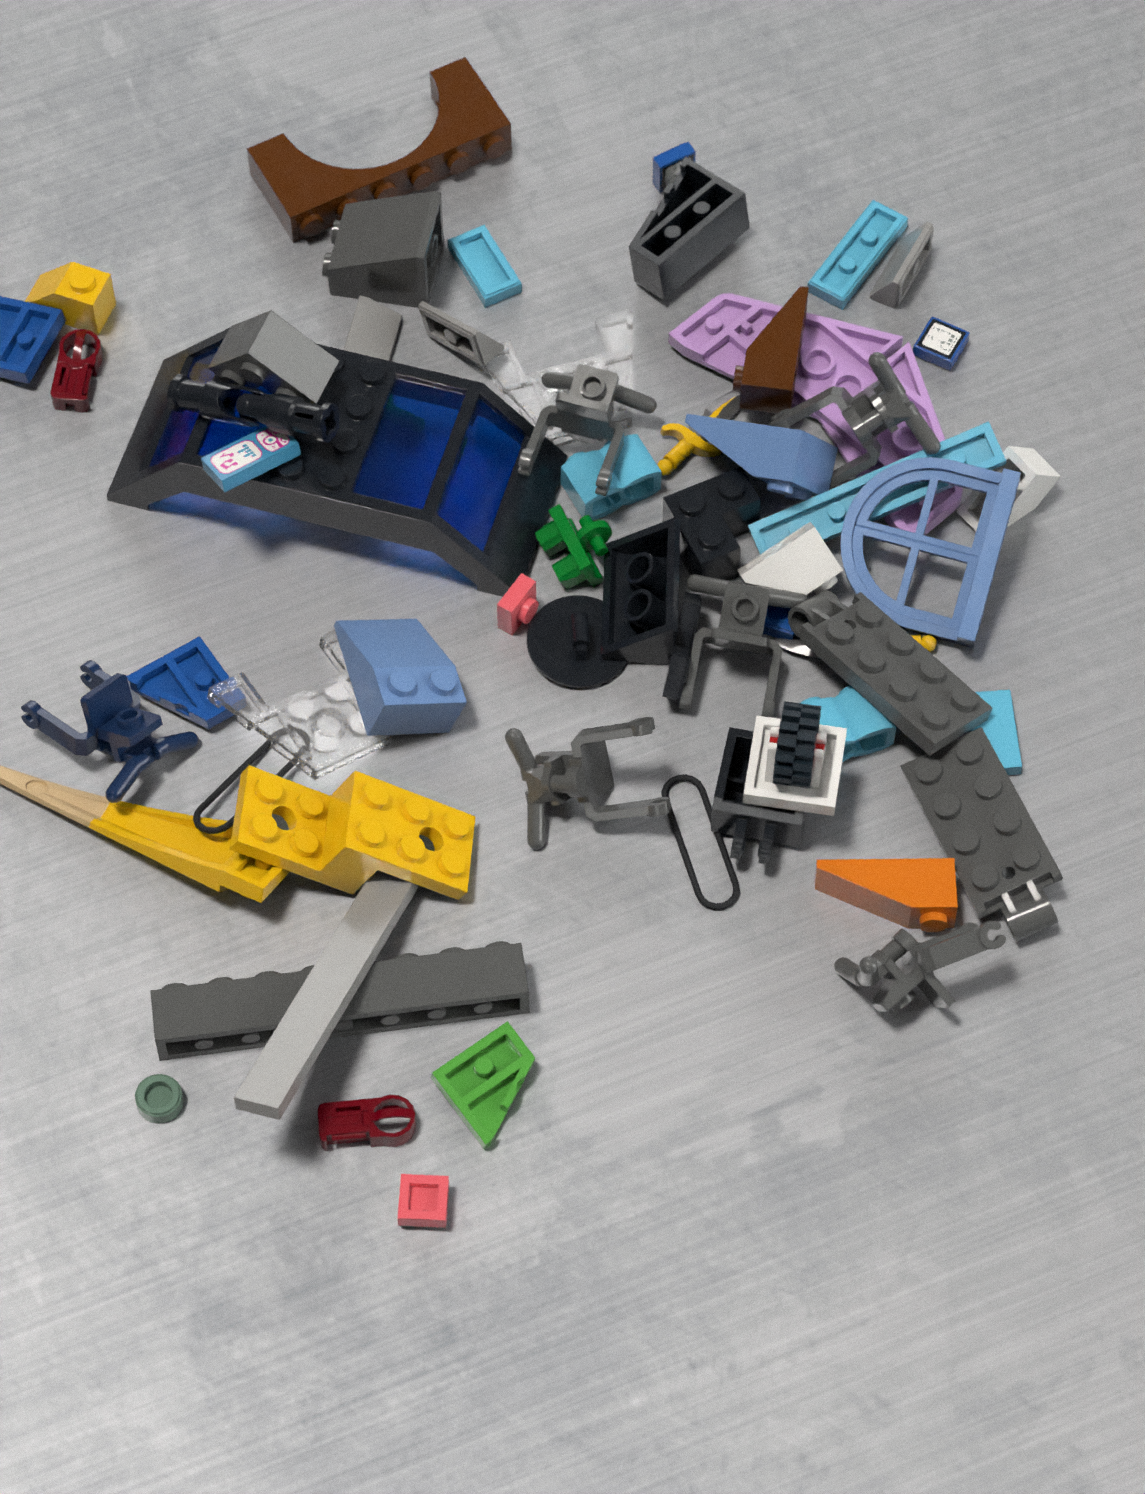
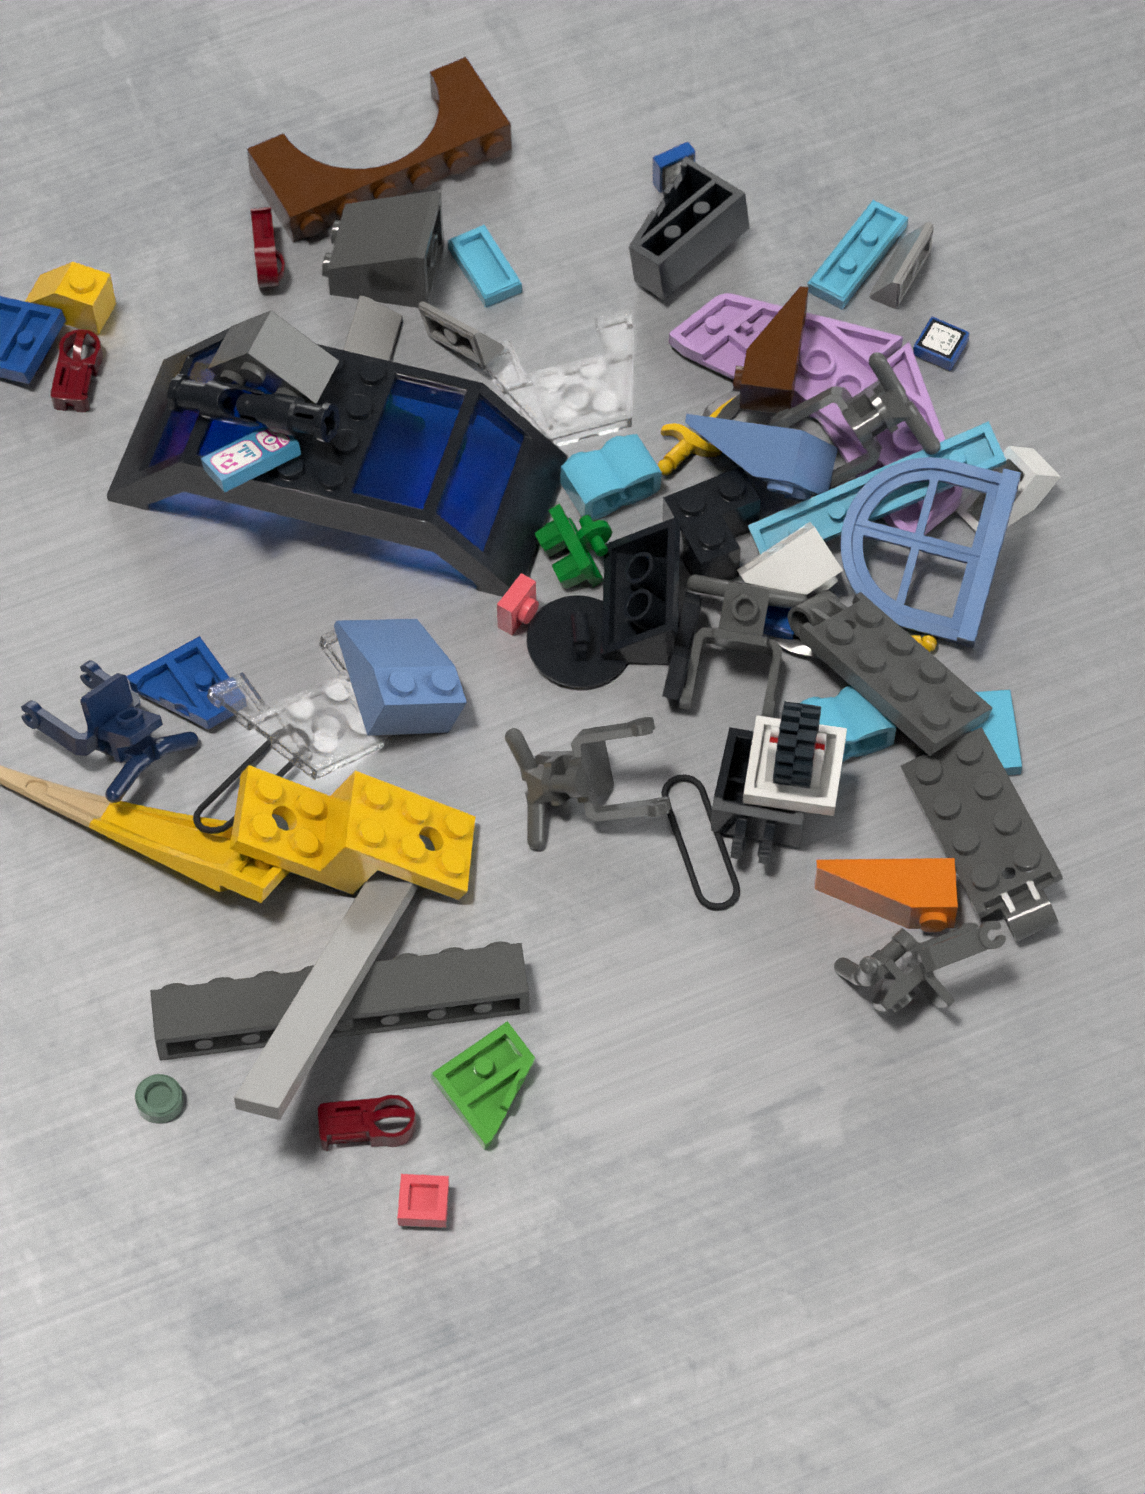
(265, 249): none -> dark red piece
(586, 415): dark grey piece -> none

